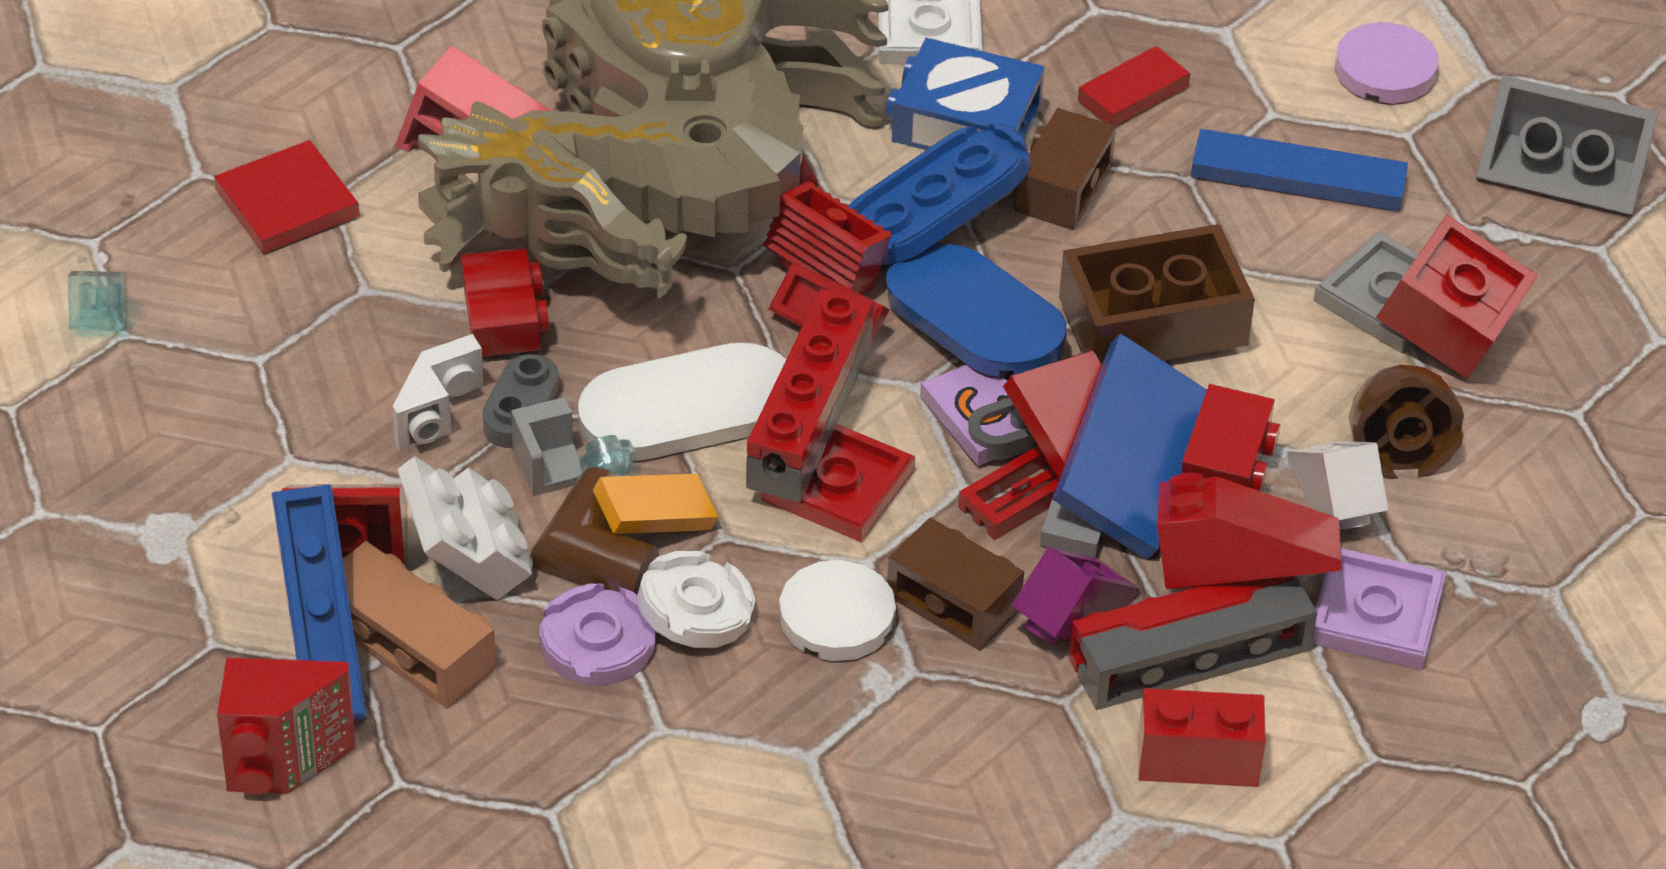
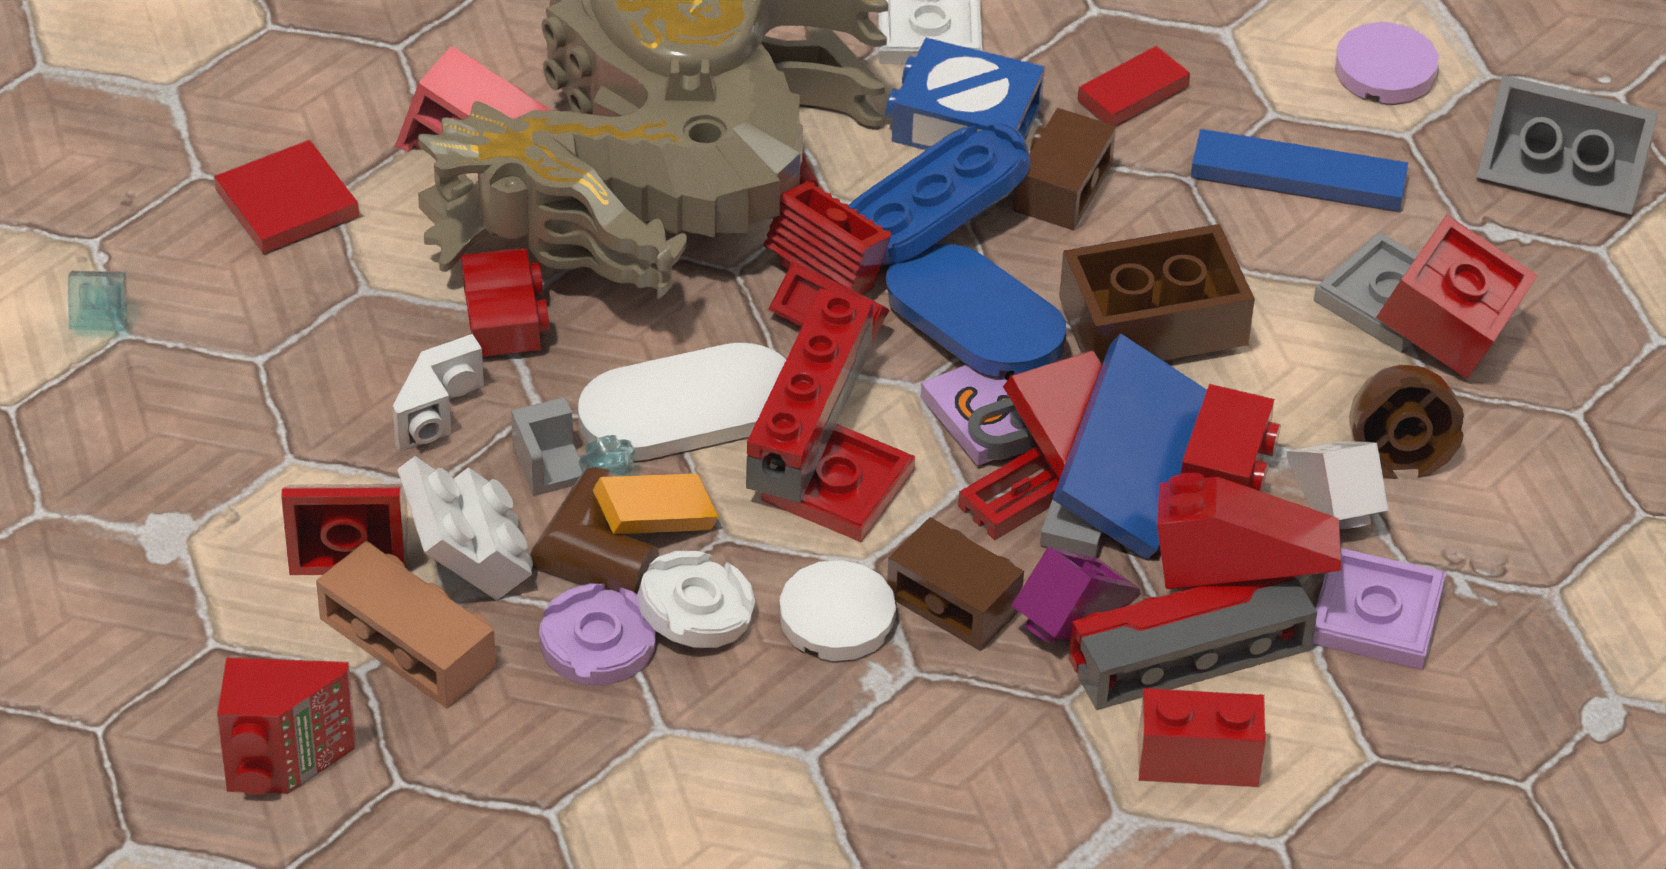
(316, 581): blue tile -> none
(522, 383): dark grey plate -> none

